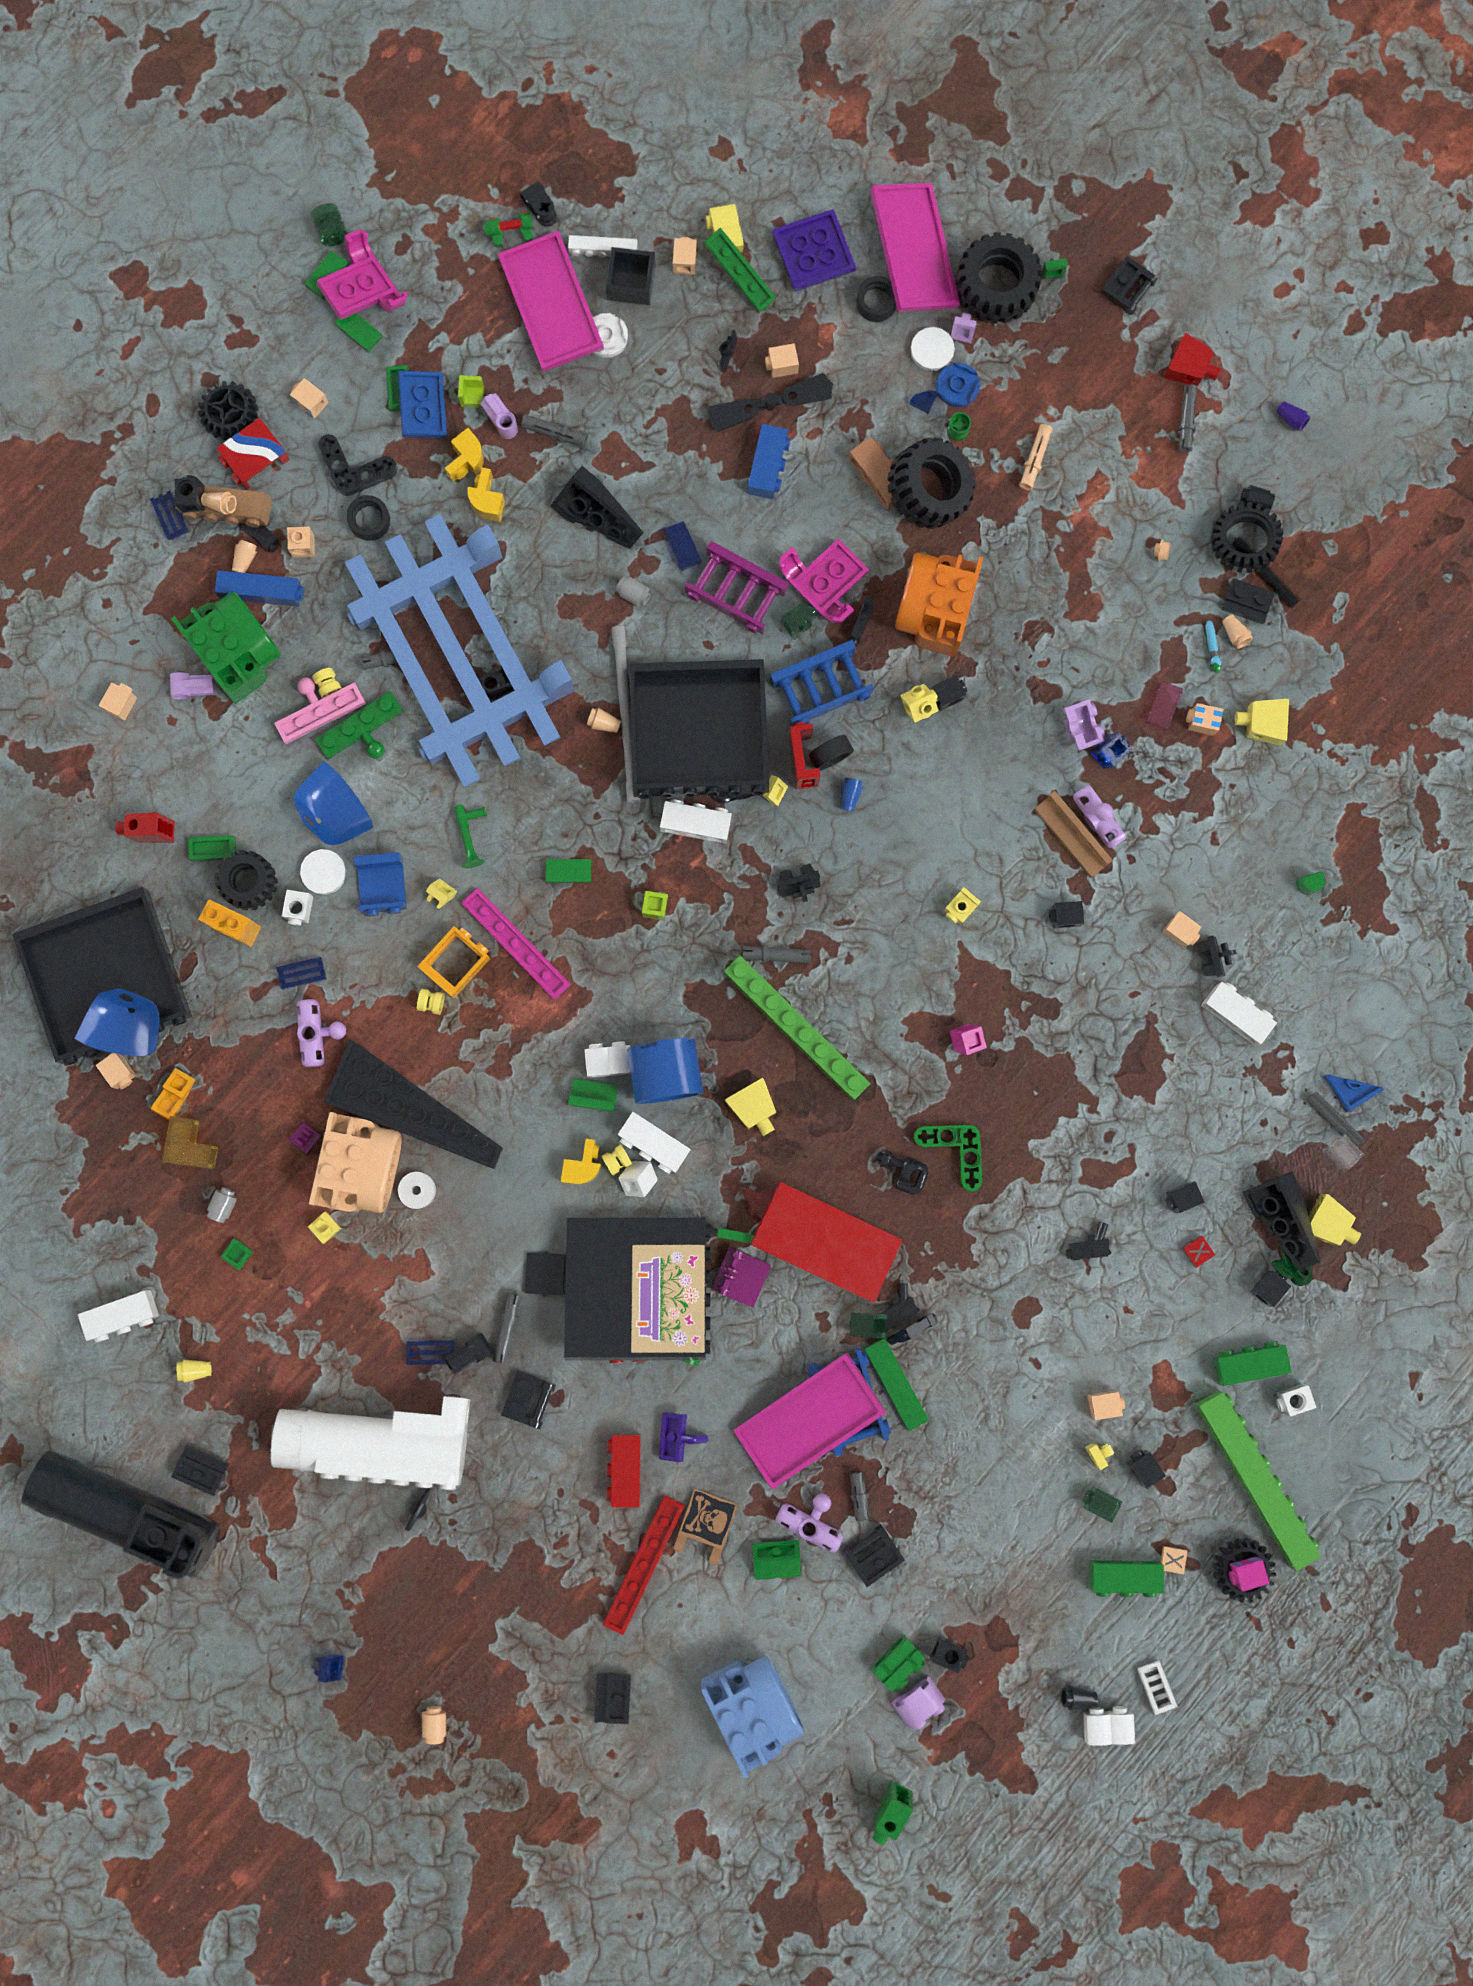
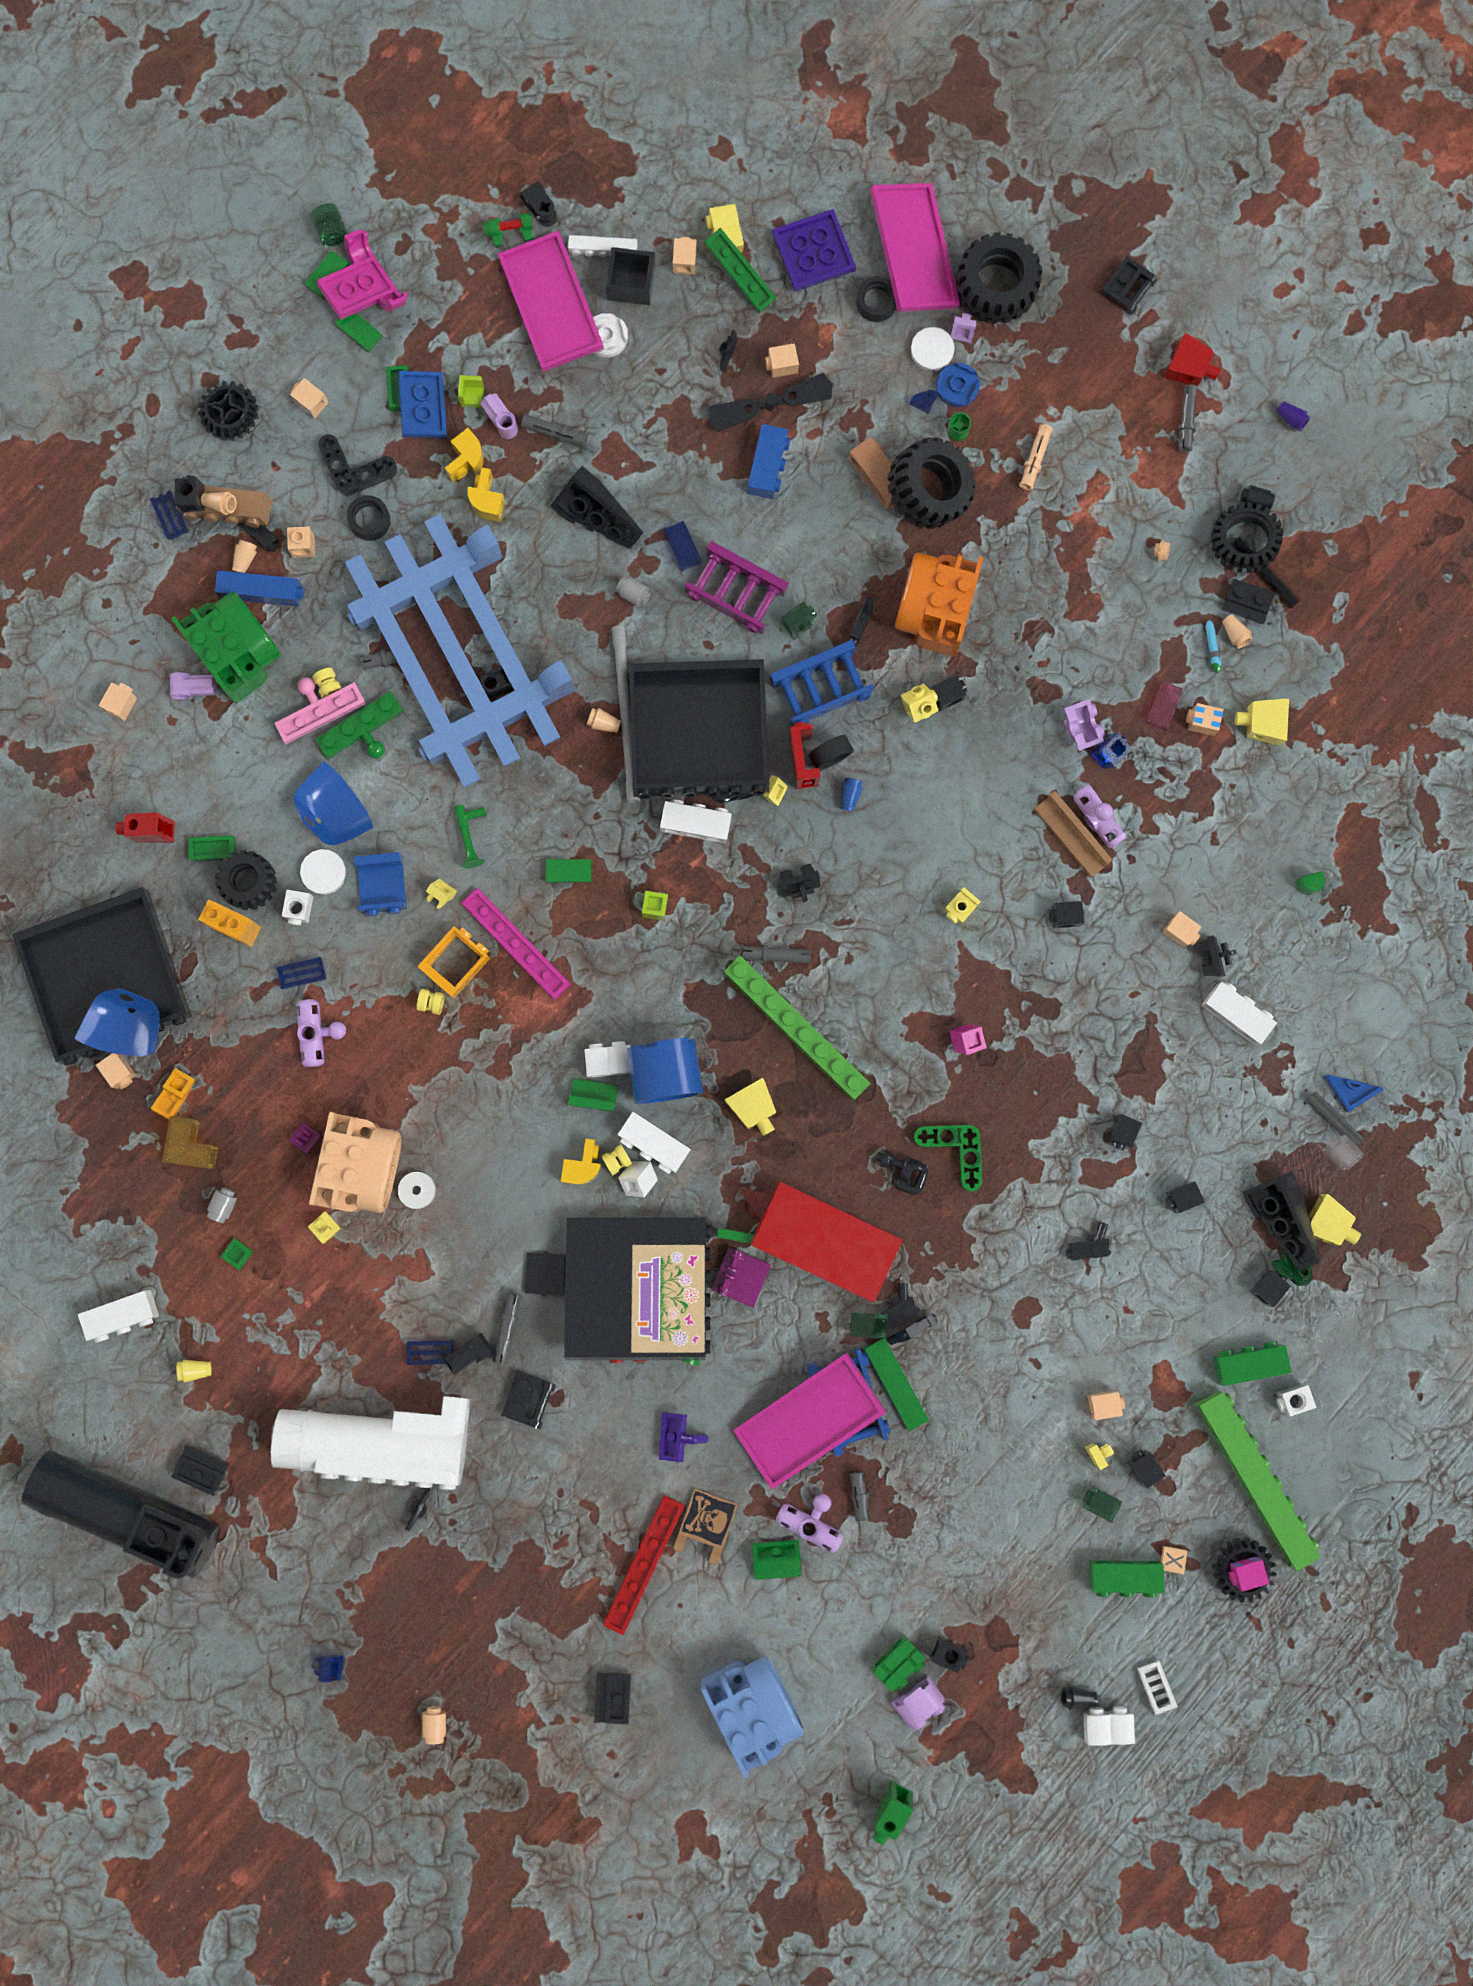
(251, 452): panel -> none
(387, 1098): black wing -> none
(624, 1470): red brick -> none
(825, 579): dark pink piece -> none
(878, 1562): black plate -> none
(1054, 268): green tile -> none
(1124, 1132): none -> black brick
(1198, 1251): red tile -> none

